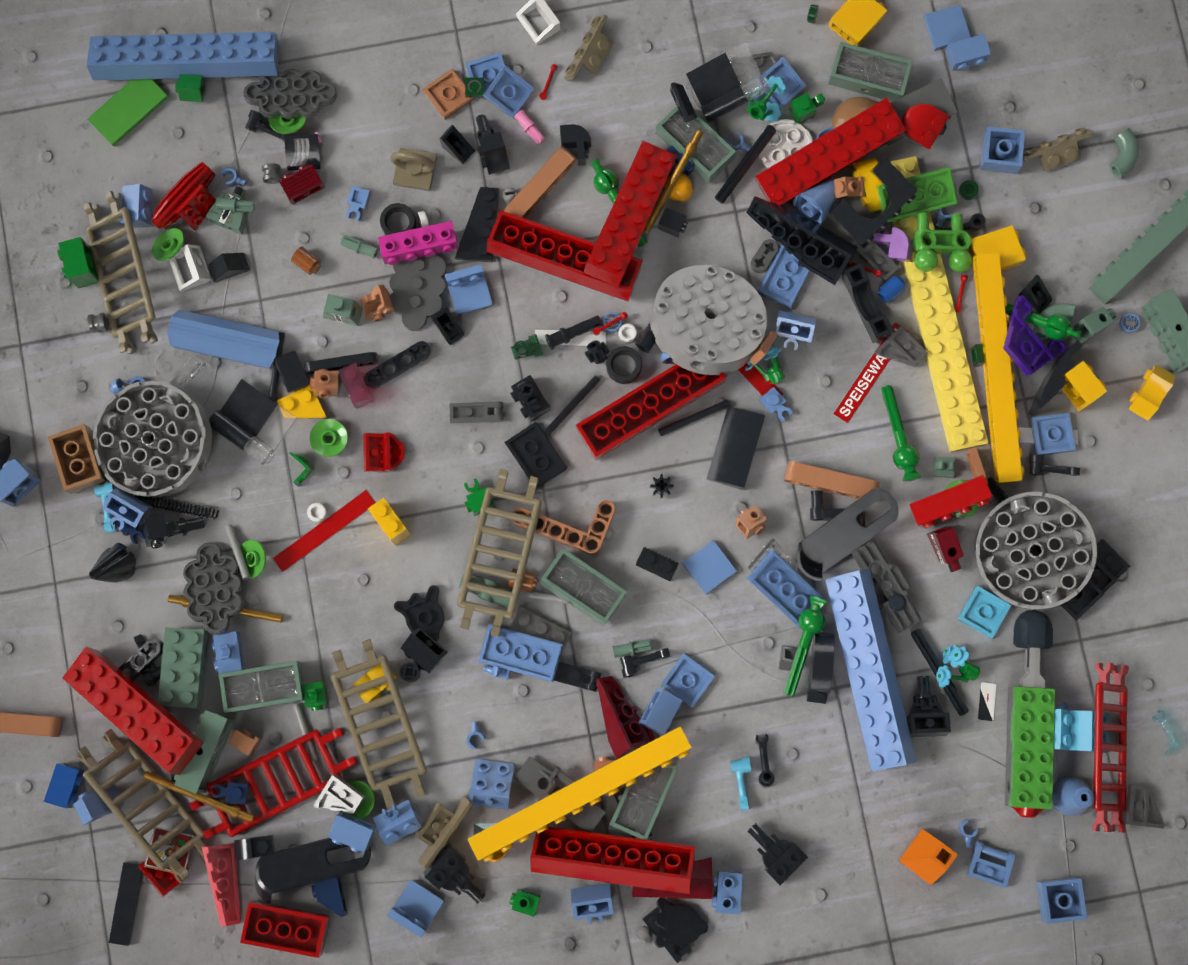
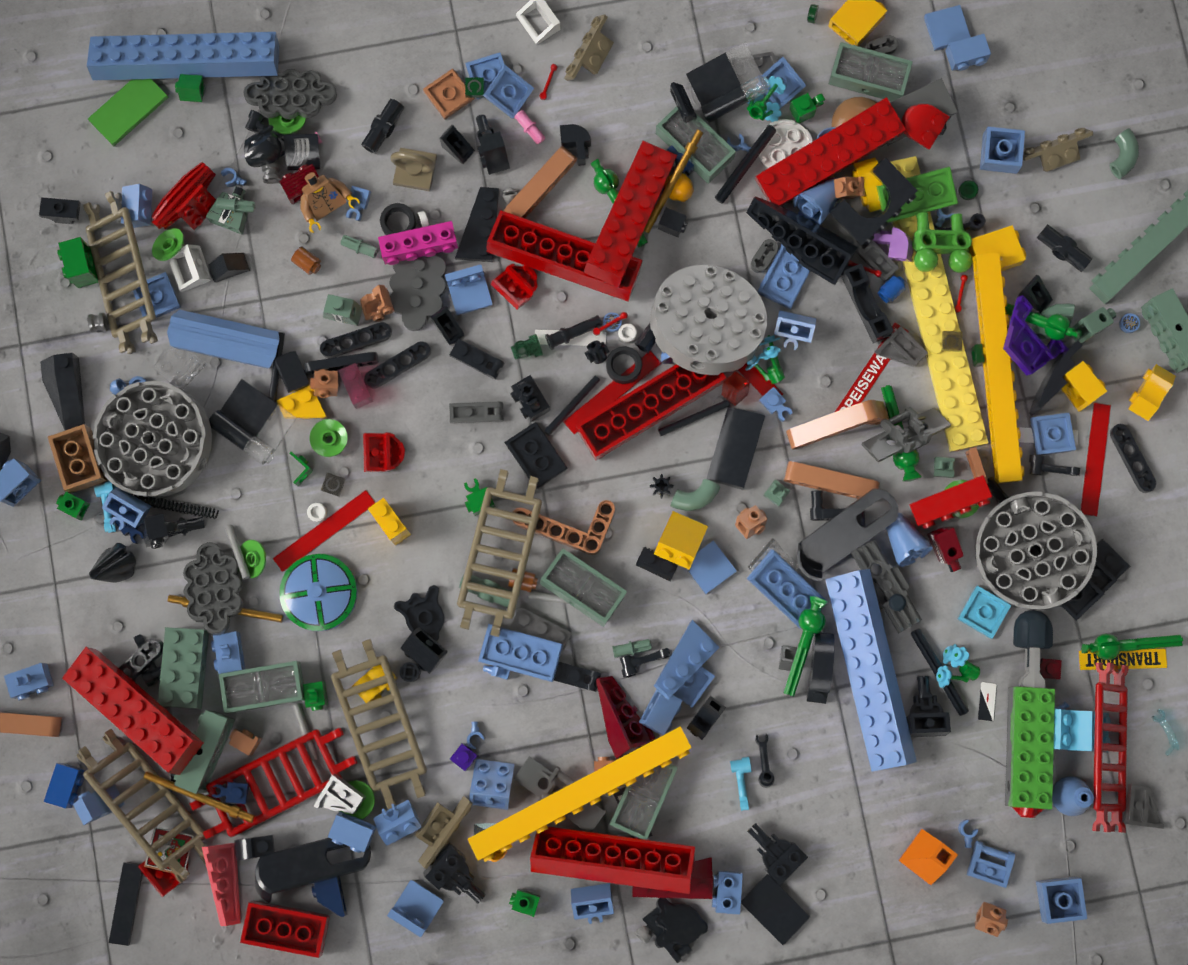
(28, 681): none -> medium blue brick
(60, 210): none -> black brick
(63, 383): none -> black wedge
(78, 506): none -> green brick
(162, 295): none -> medium blue tile
(262, 148): none -> black helmet
(318, 592): none -> dish
(322, 197): none -> medium nougat torso
(333, 484): none -> clear smoke tile
(355, 337): none -> black beam
(382, 126): none -> black piece
(464, 757): none -> dark purple brick
(476, 359): none -> black plate
(516, 284): none -> red slope
(611, 392): none -> red sticker
(680, 540): none -> yellow brick
(689, 655): none -> medium blue wing
(698, 499): none -> sand green cylinder
(705, 717): none -> black brick
(735, 388): none -> clear red brick
(764, 347): nougat tile -> none
(775, 909): none -> black tile
(776, 493): none -> sand green tile
(866, 412): none -> beam
(880, 42): none -> dark grey beam
(907, 541): none -> medium blue cone
(916, 435): none -> dark grey piece
(951, 341): none -> clear smoke tile
(991, 919): none -> nougat brick
(1050, 668): none -> dark red plate
(1064, 248): none -> black piece
(1095, 459): none -> red sticker
(1108, 646): none -> green piece
(1134, 659): none -> yellow sticker
(1135, 457): none -> black beam

